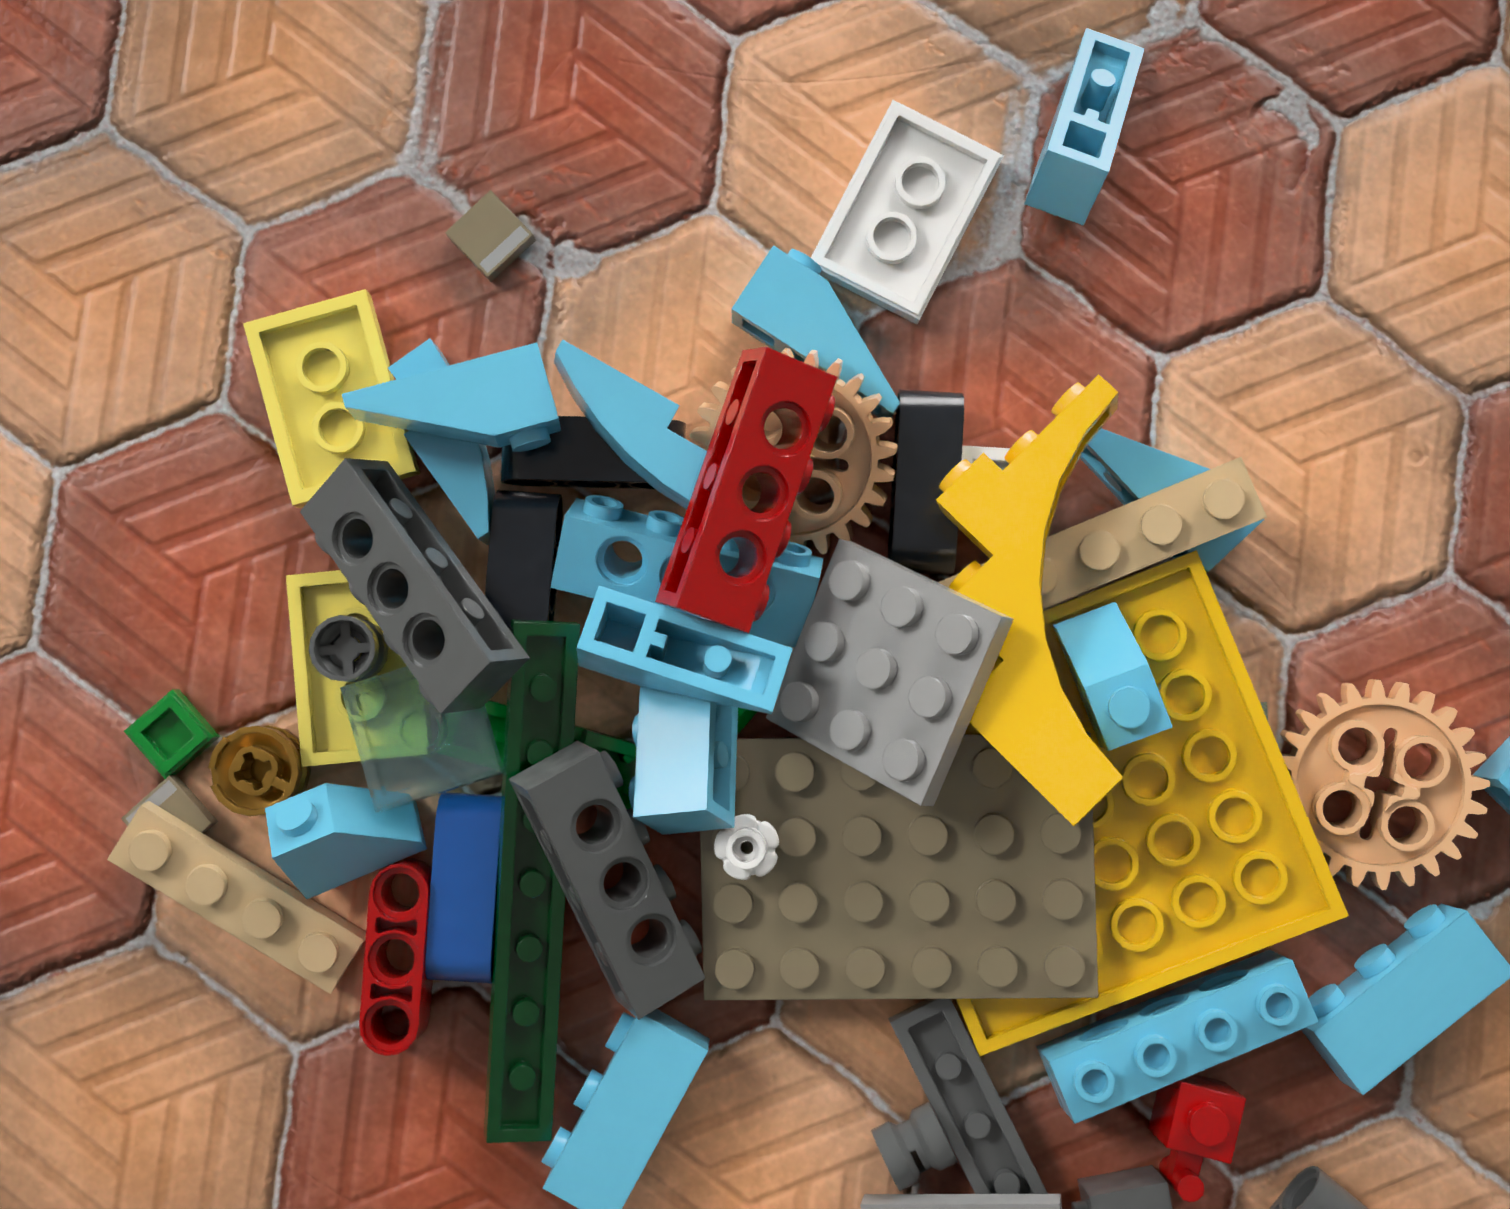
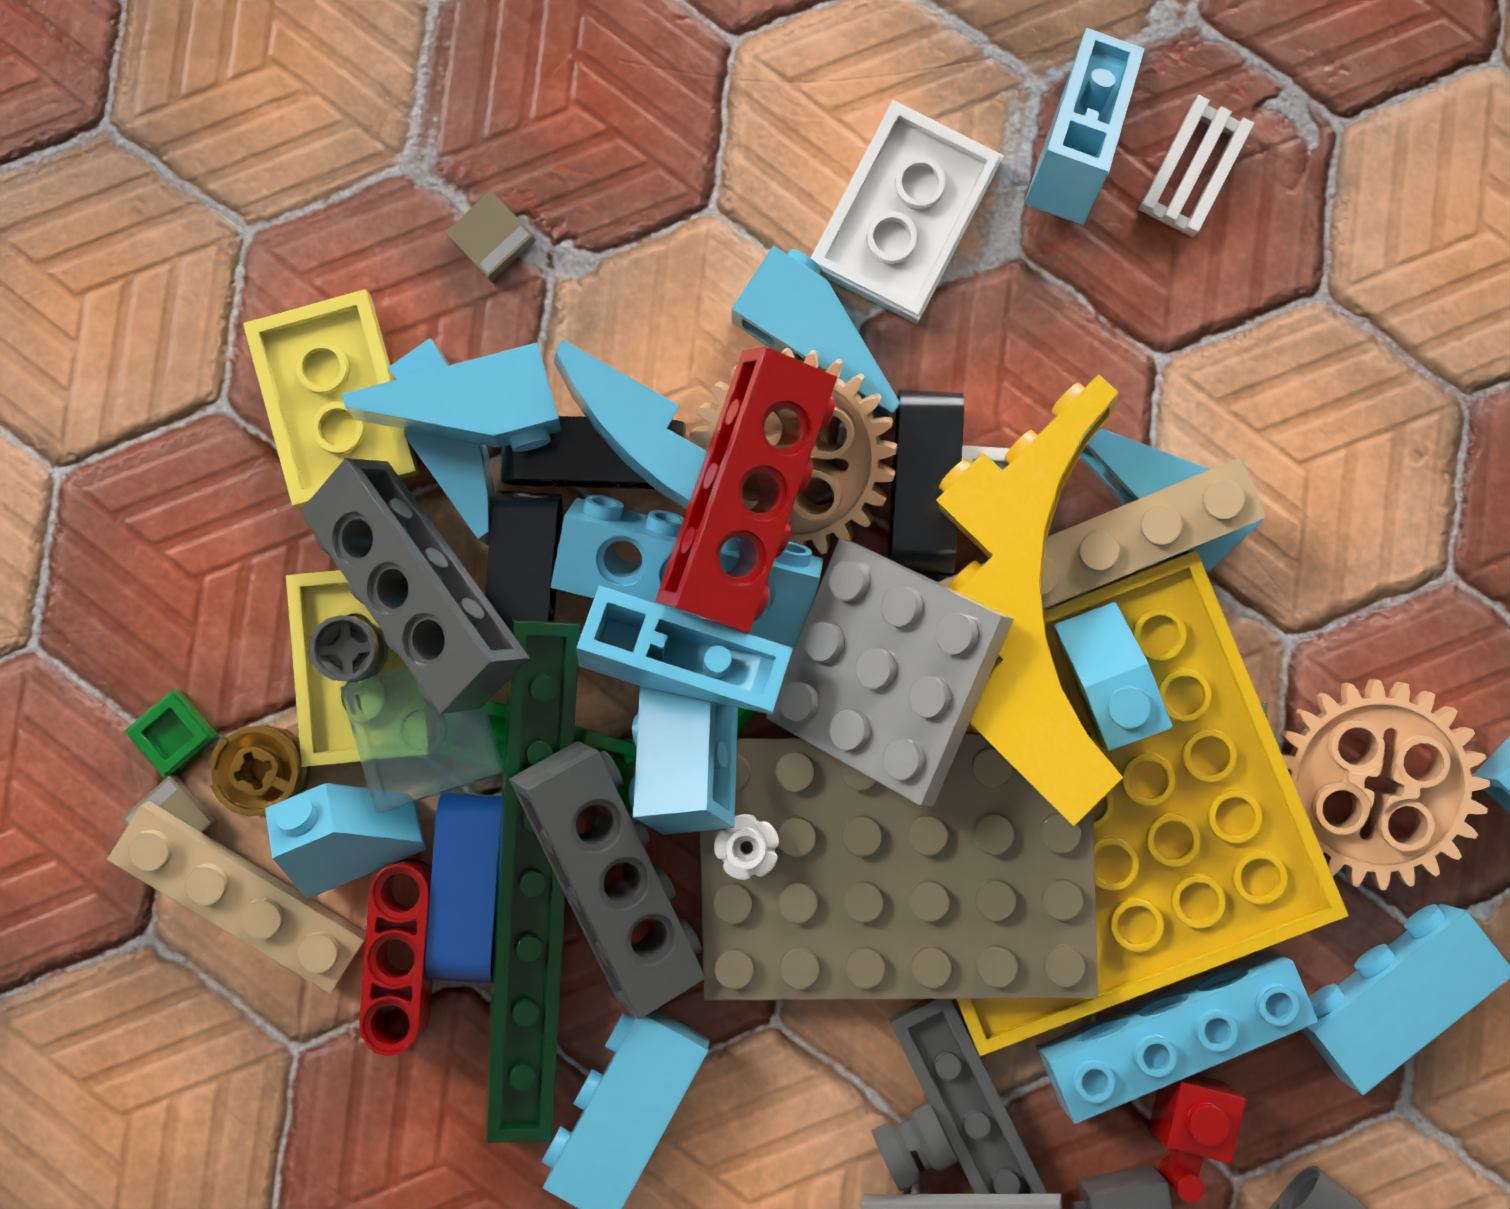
(1219, 122): none -> white tile

